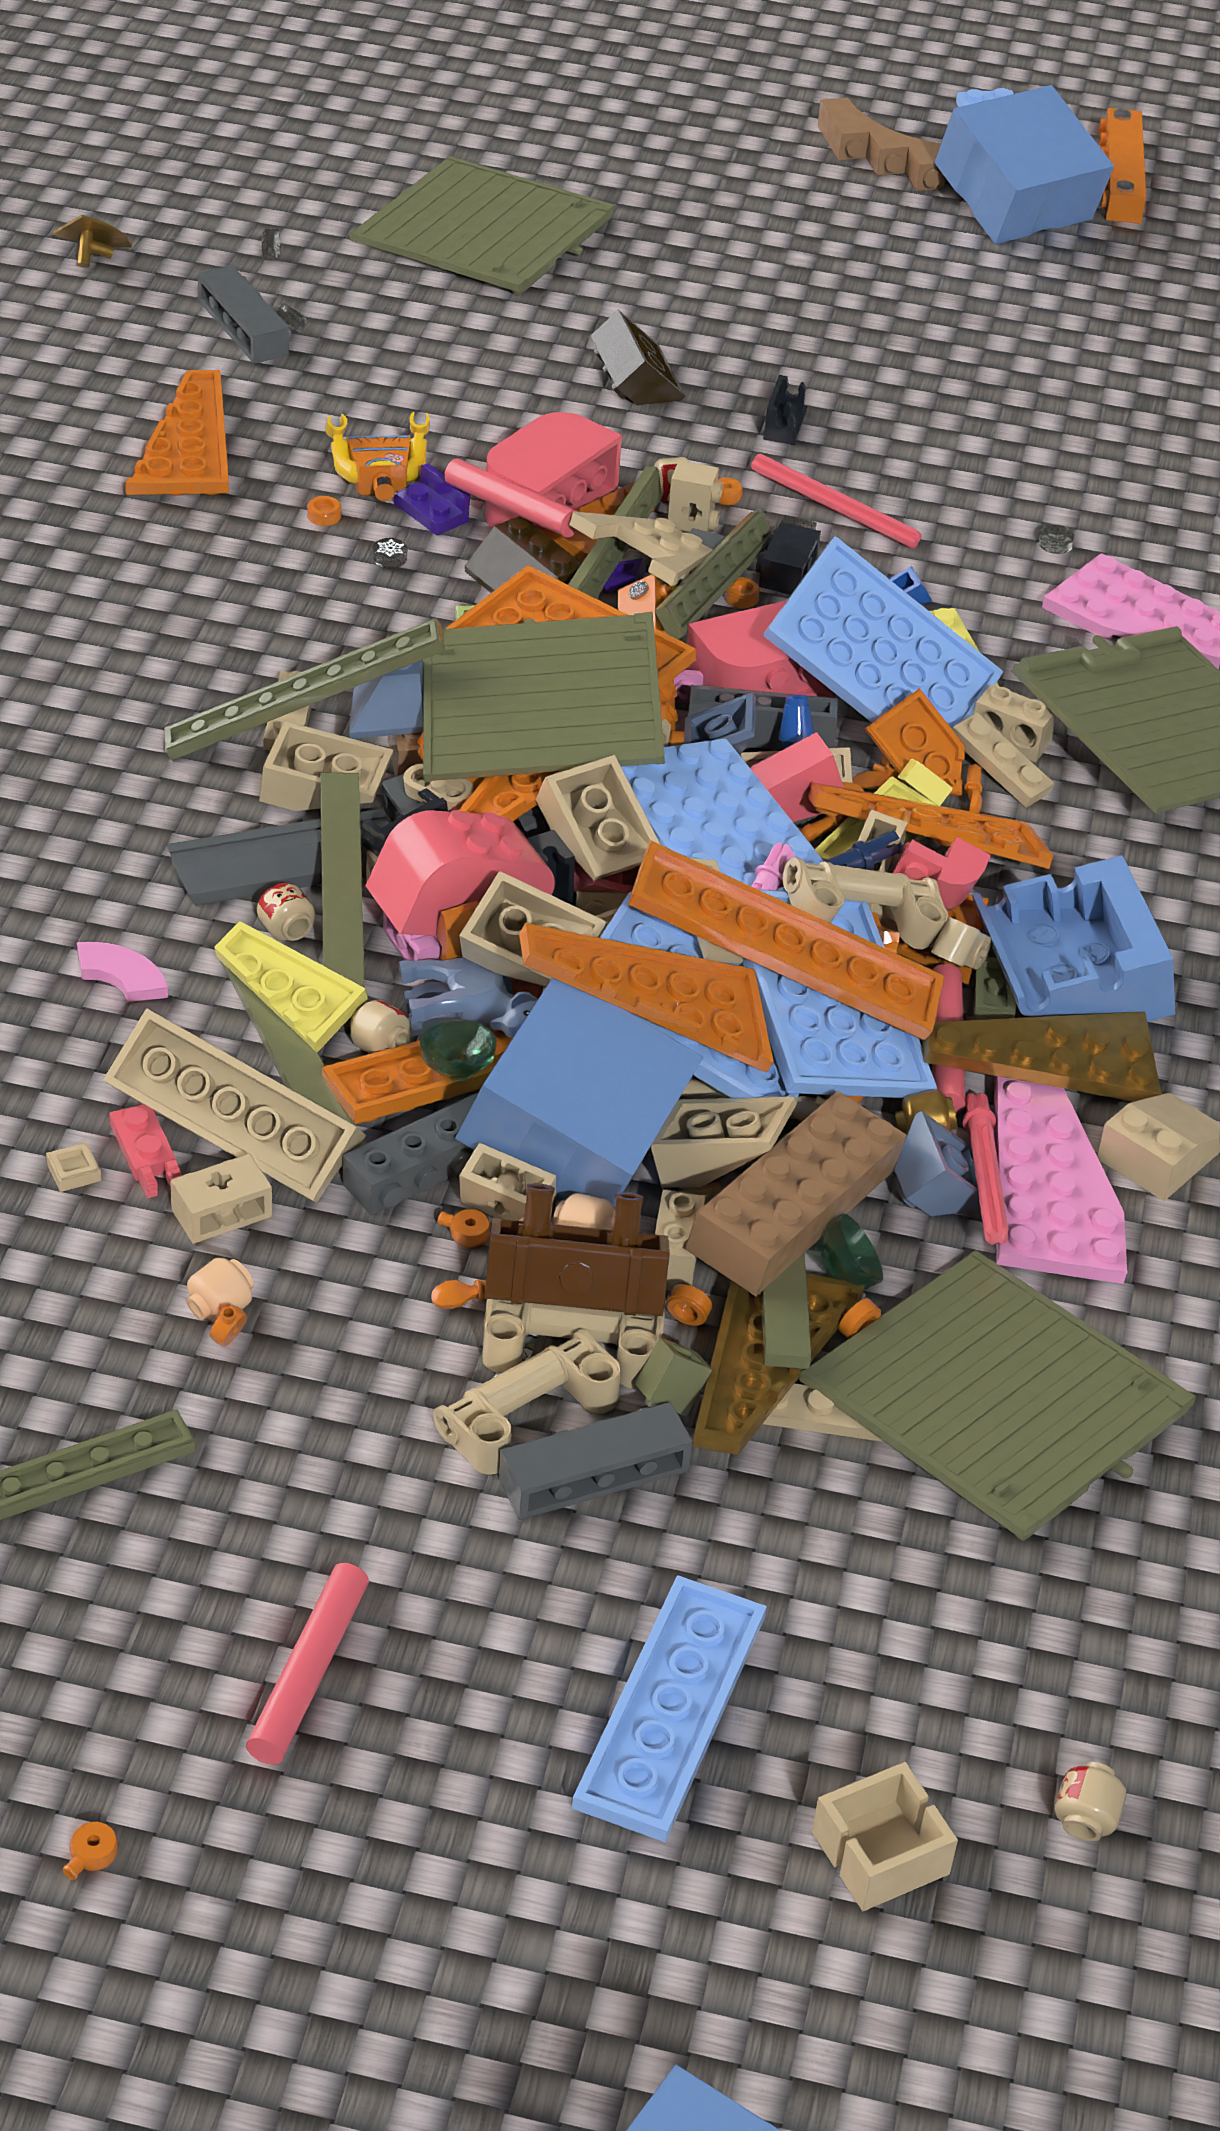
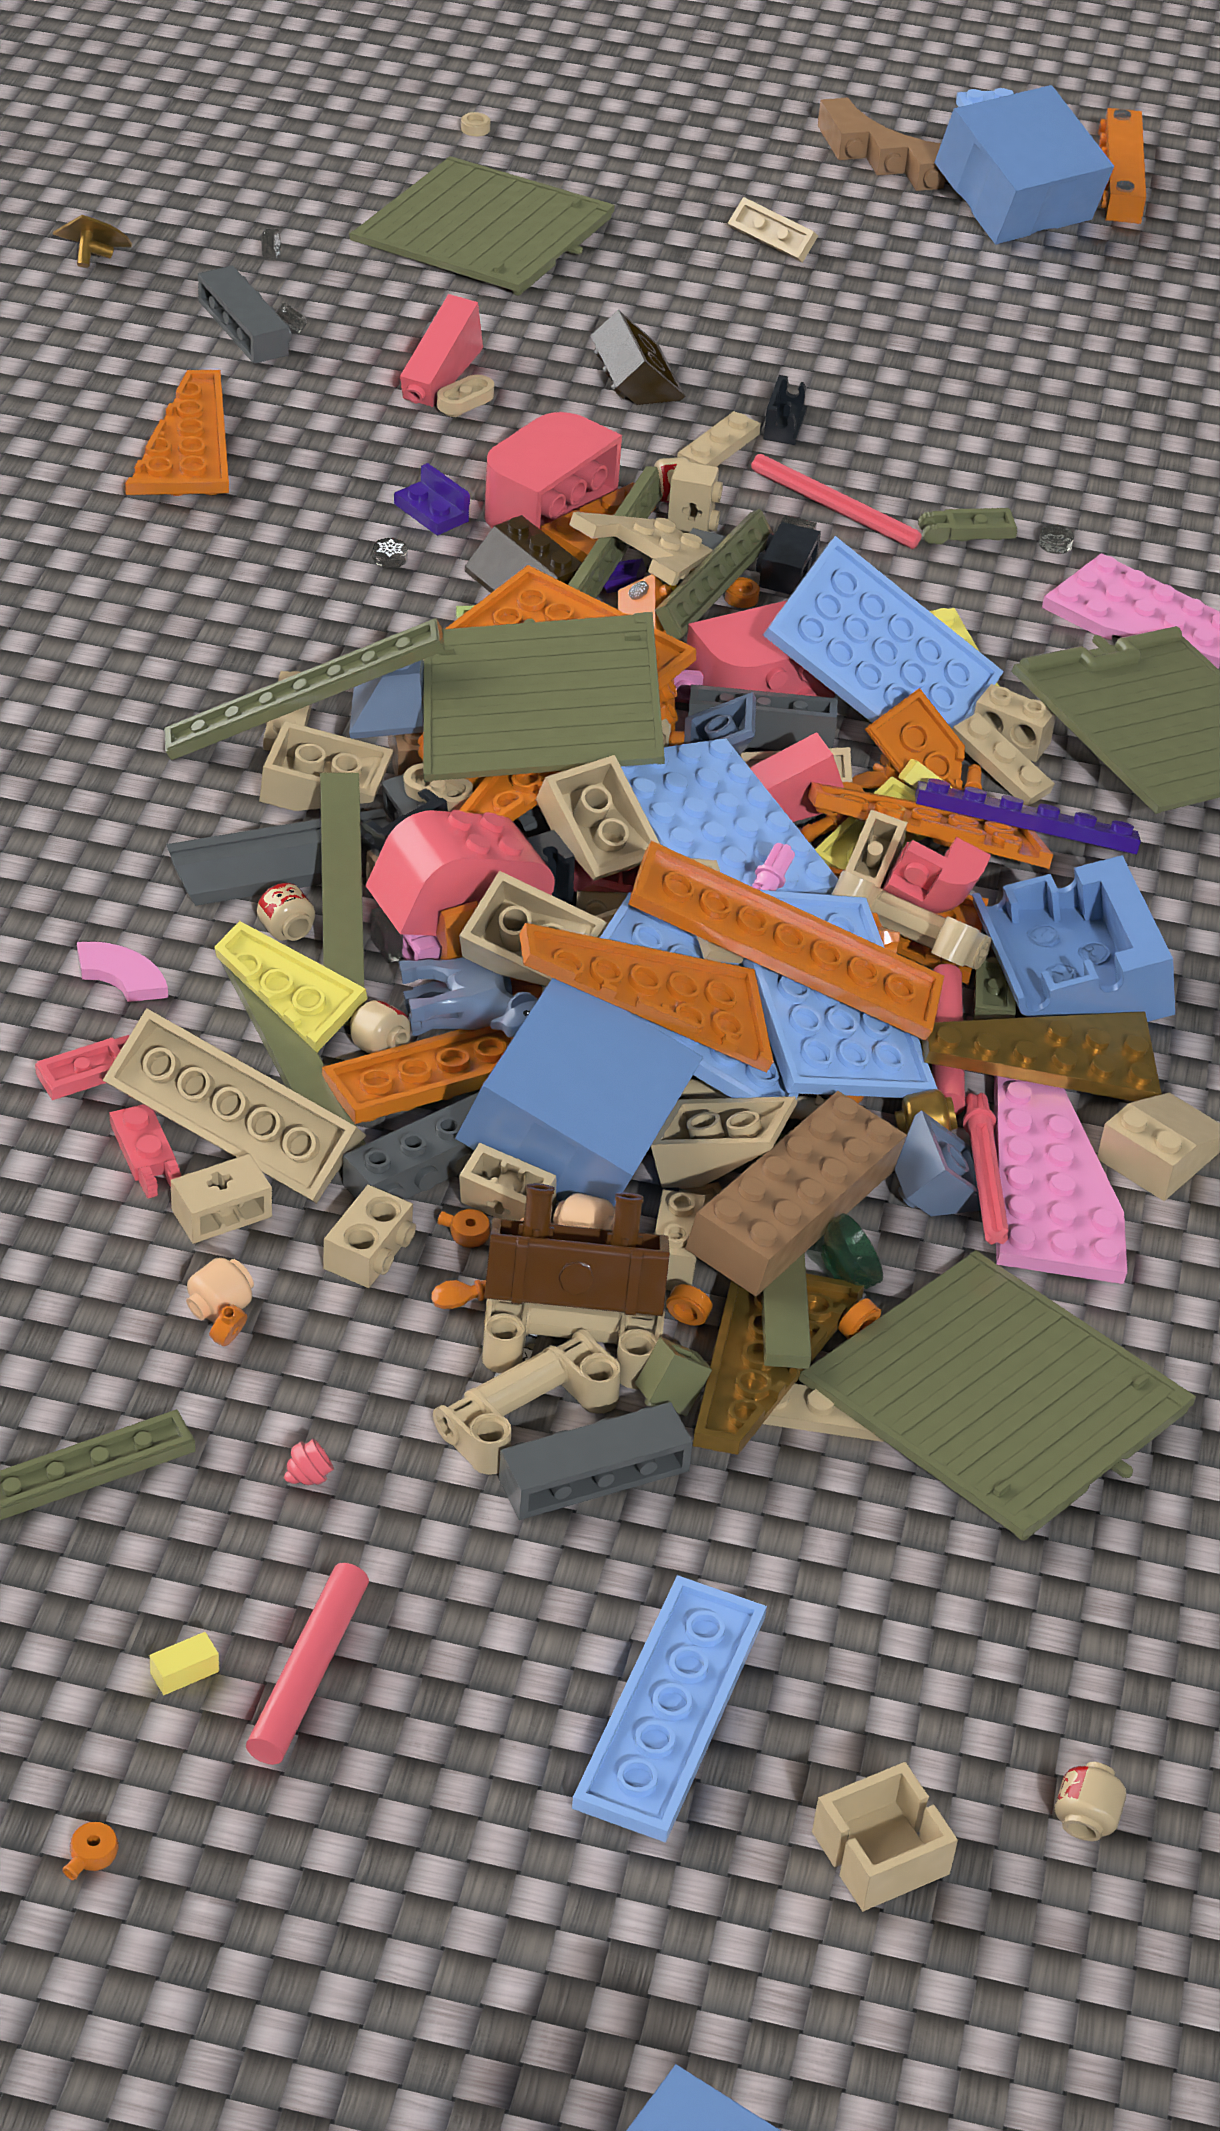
(73, 1167): tan tile -> none
(78, 1068): none -> coral hinge
(184, 1663): none -> light yellow piece
(308, 1464): none -> coral plate
(324, 511): orange tile -> none
(369, 1236): none -> tan brick
(379, 462): torso -> none
(385, 936): none -> clear smoke tile
(444, 351): none -> coral slope
(458, 1048): clear green piece -> none
(465, 395): none -> tan plate
(475, 124): none -> tan tile
(510, 497): coral piece -> none
(722, 440): none -> tan plate
(731, 491): orange piece -> none
(772, 229): none -> tan plate
(796, 720): blue cone -> none
(824, 887): tan piece -> none
(867, 854): dark blue pin -> none
(912, 585): blue slope -> none
(967, 525): none -> olive hinge
(1012, 812): none -> dark purple plate

